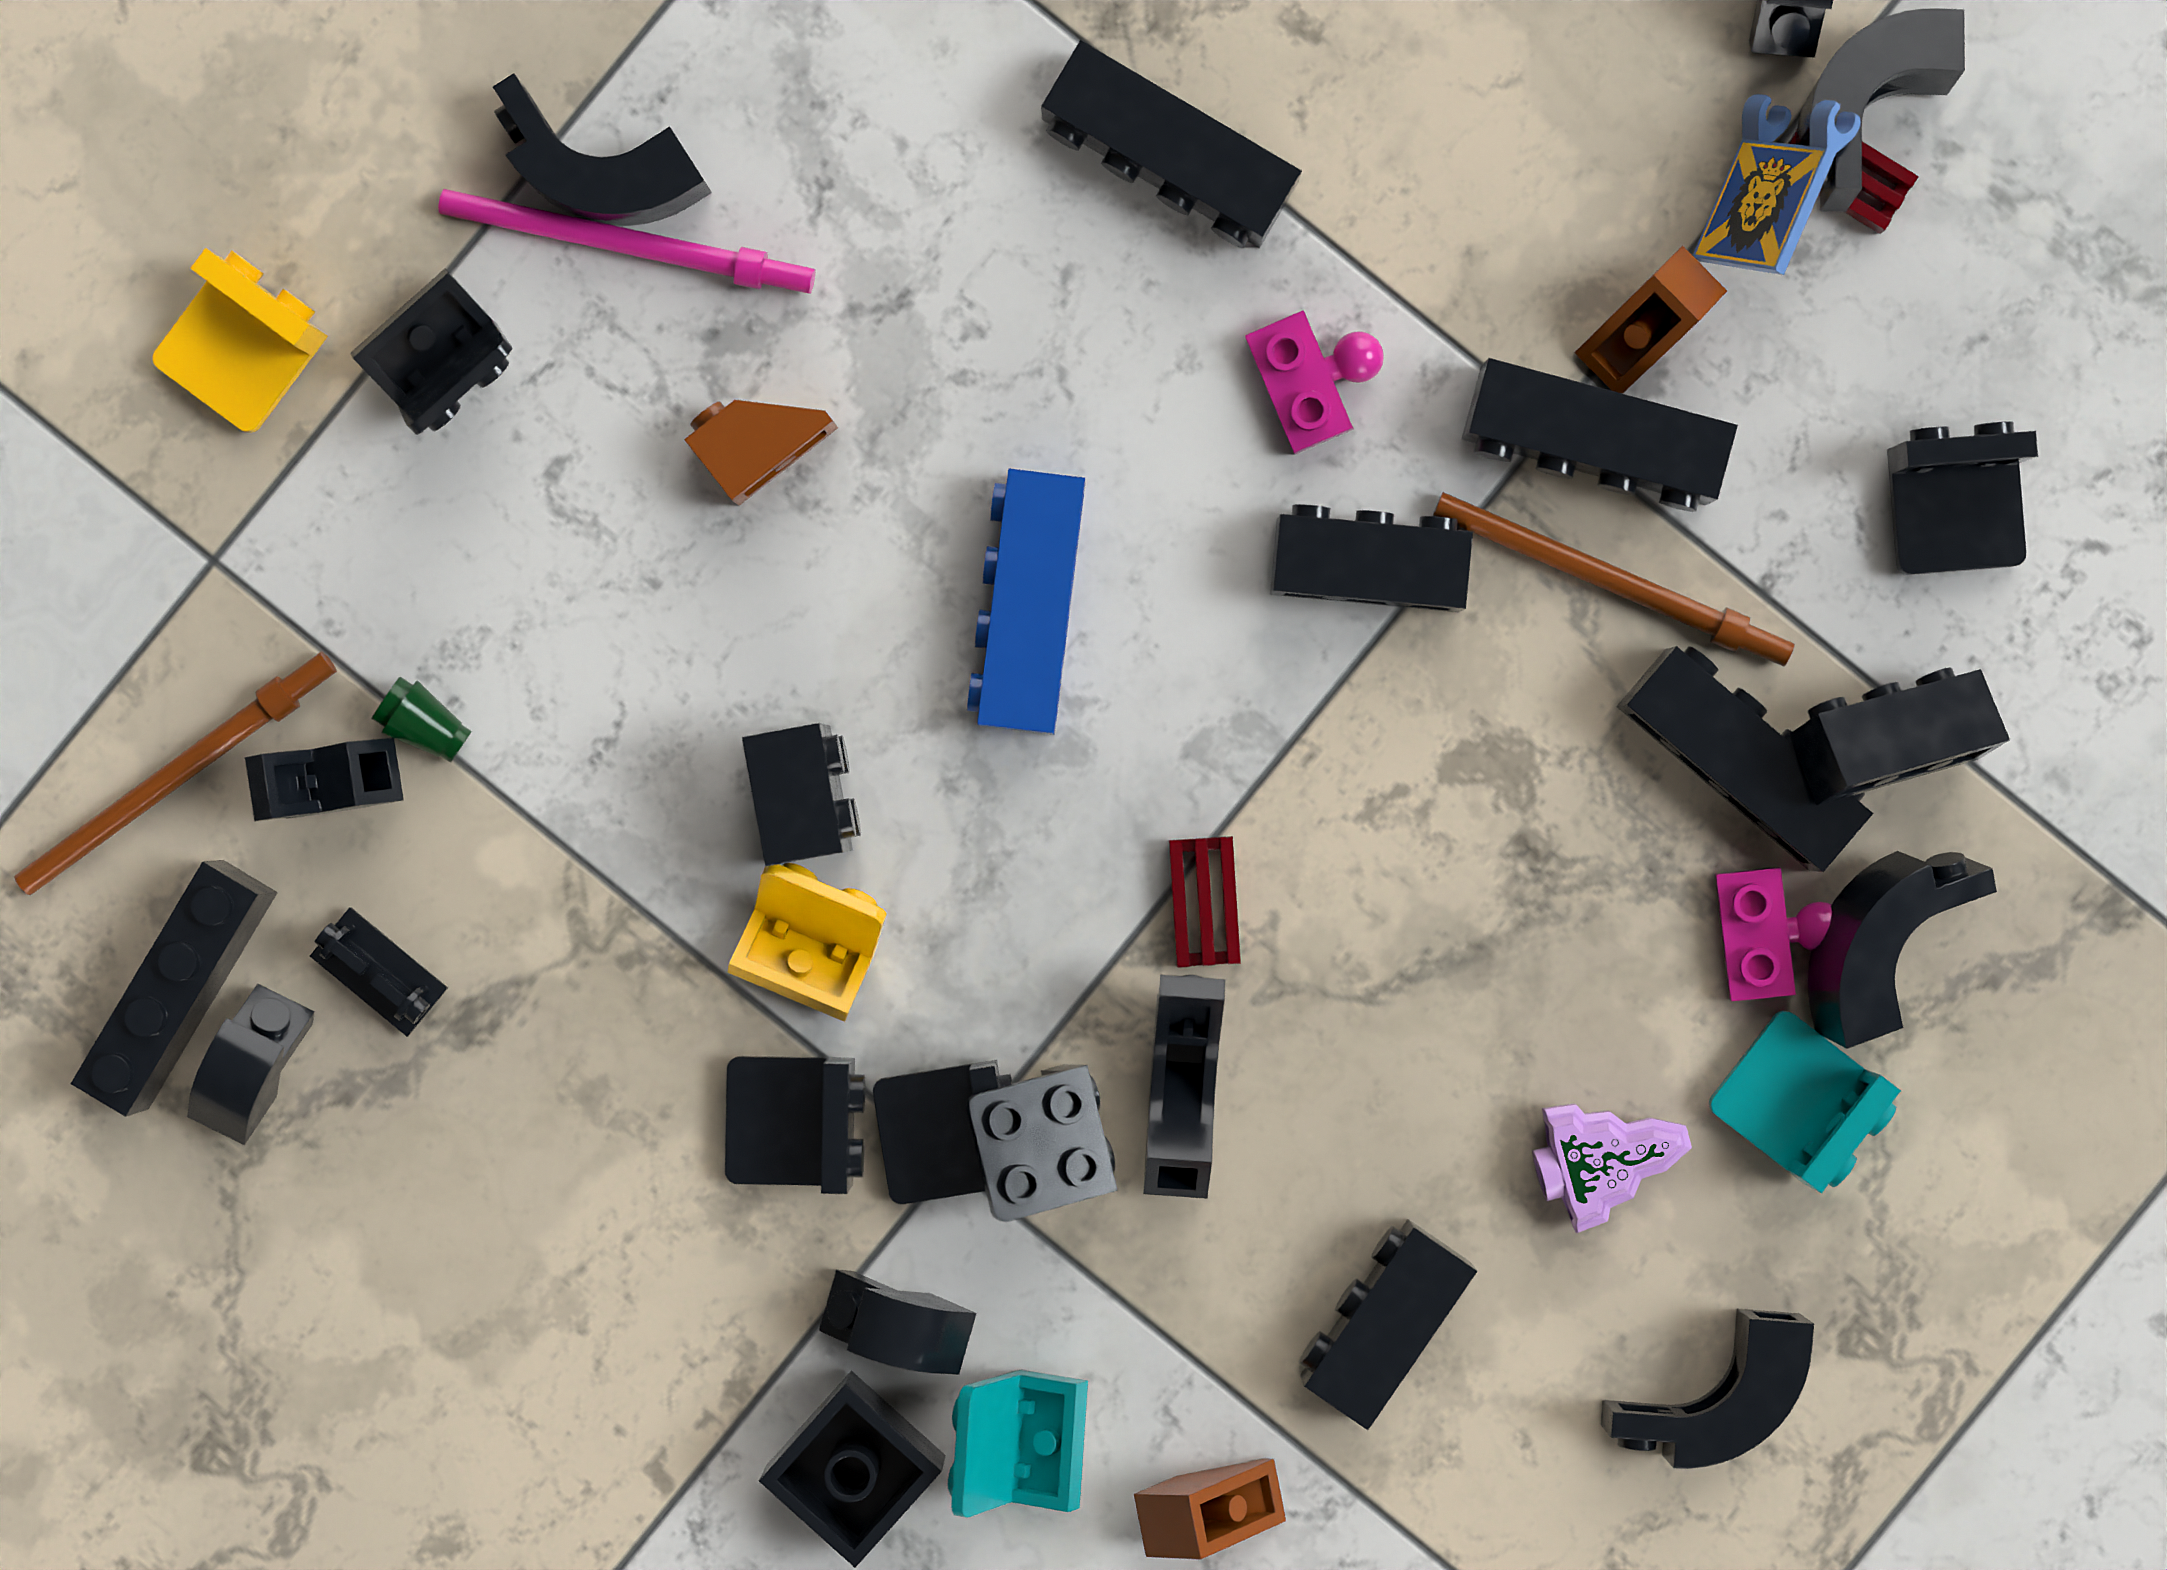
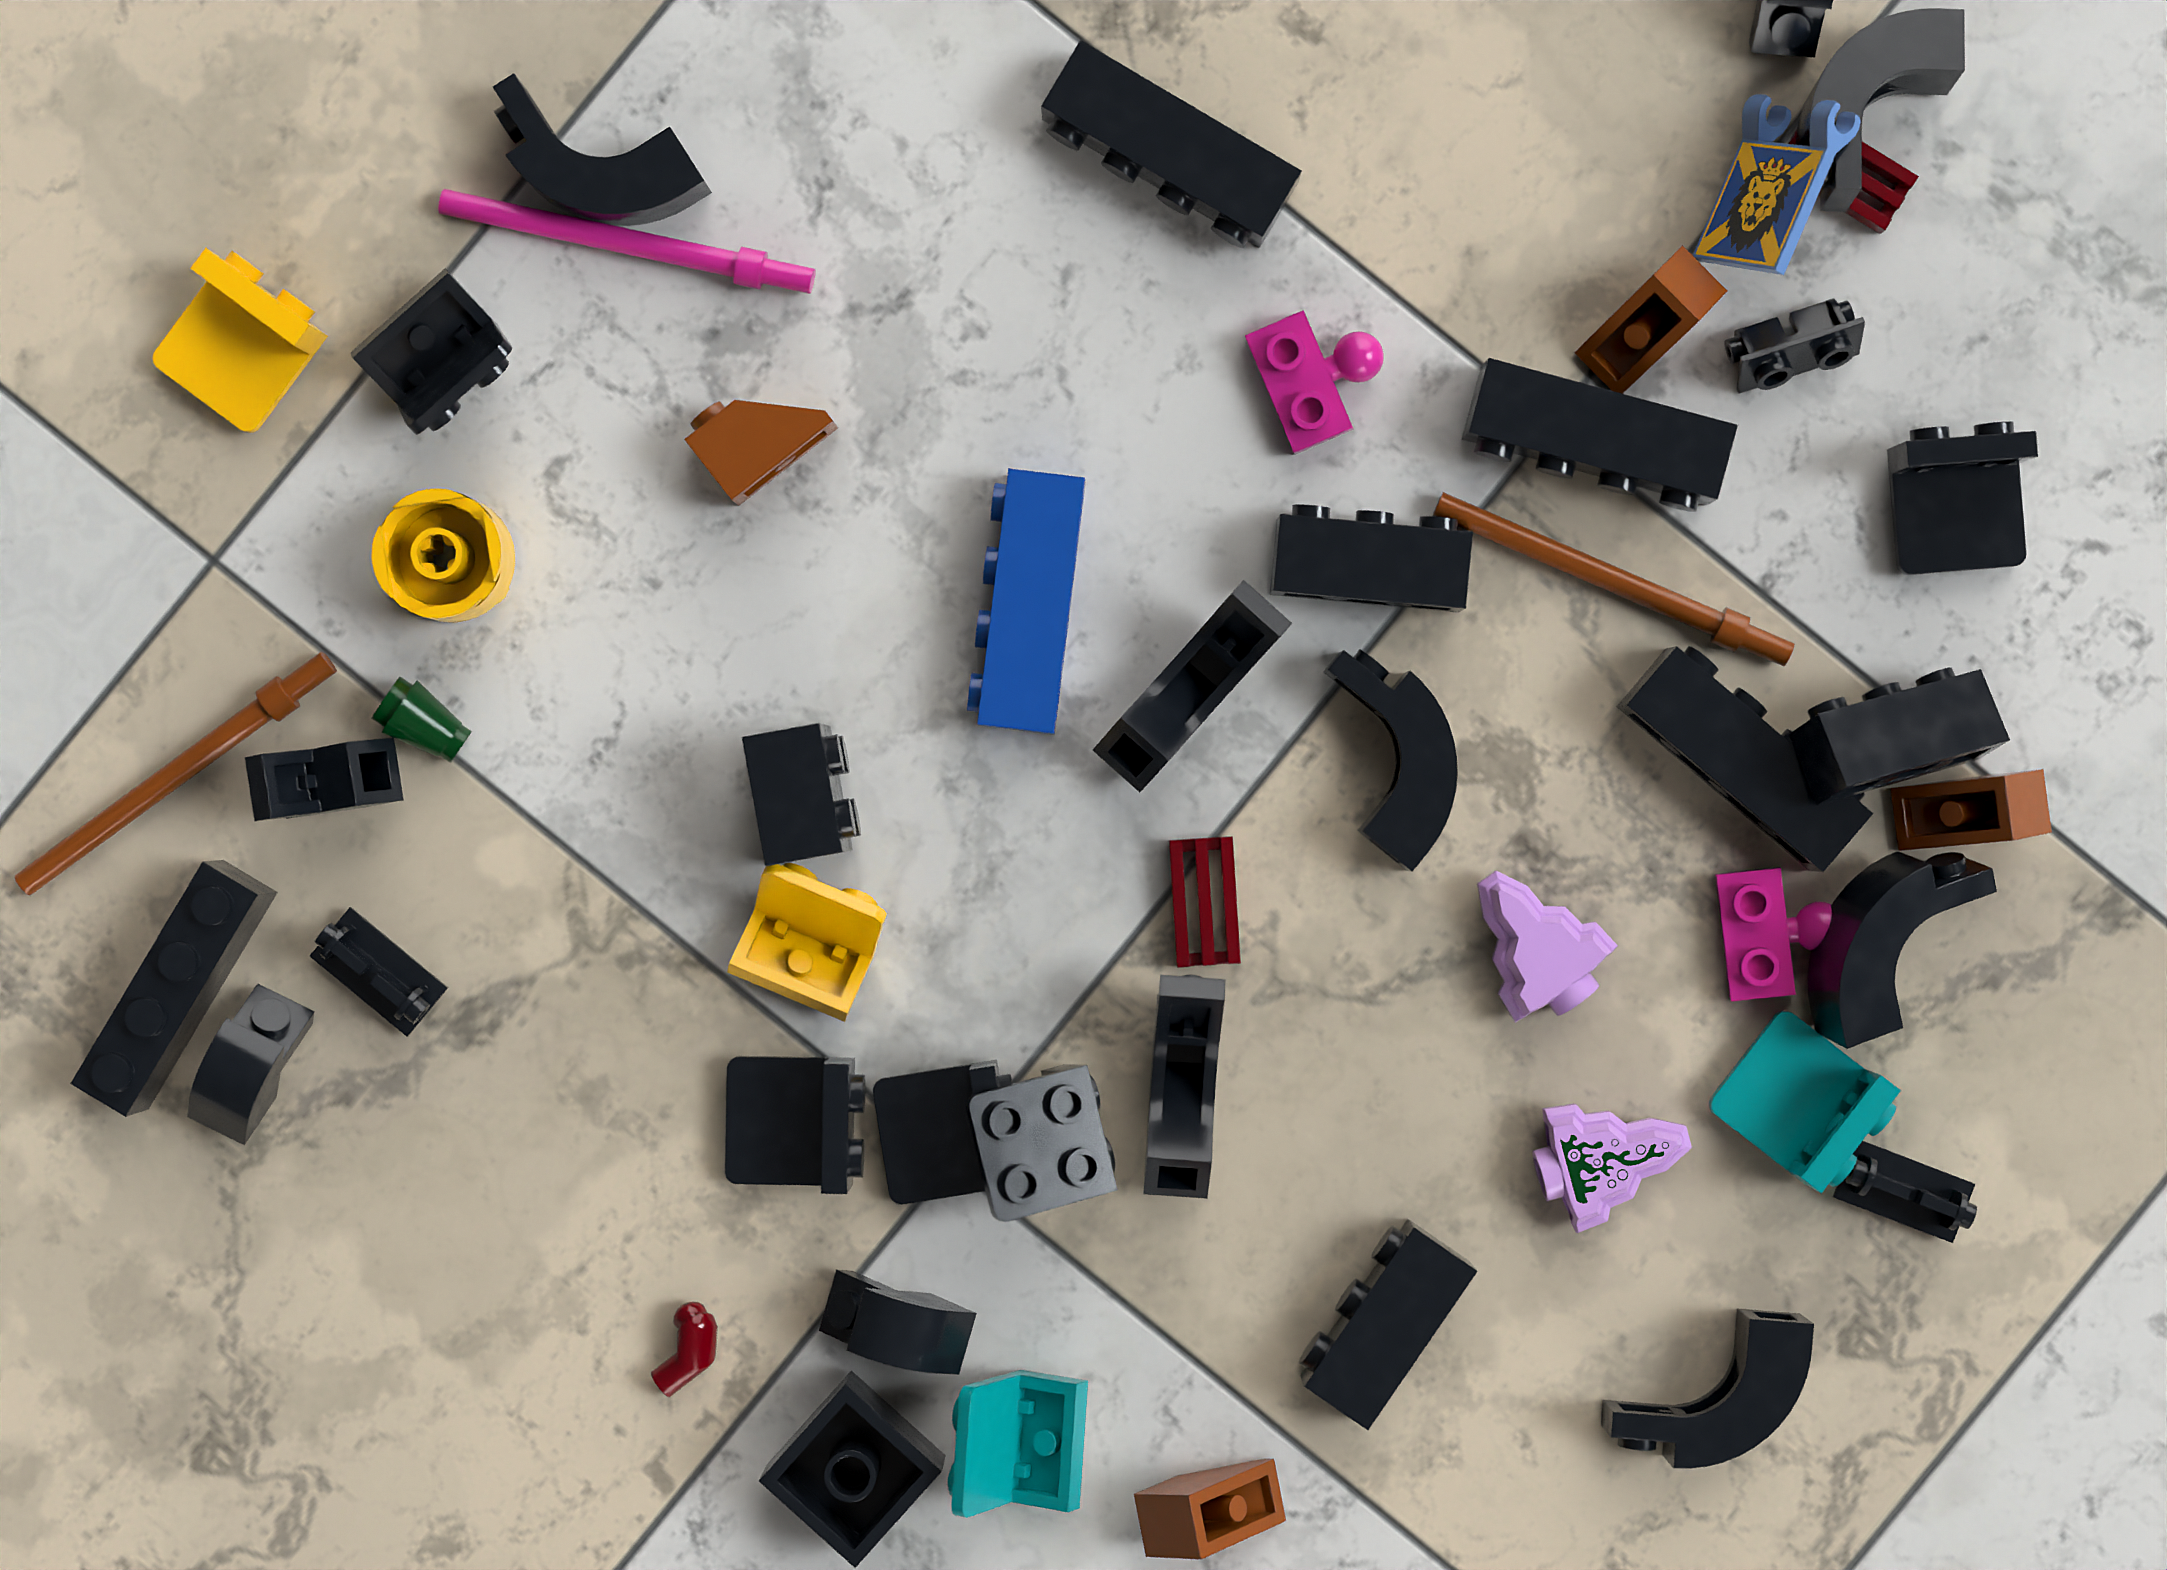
(416, 532): none -> yellow brick
(694, 1348): none -> dark red arm
(1192, 686): none -> black arch
(1425, 758): none -> black arch
(1540, 948): none -> lavender rock
(1823, 339): none -> black hinge
(1908, 1192): none -> black hinge
(1971, 810): none -> dark orange slope

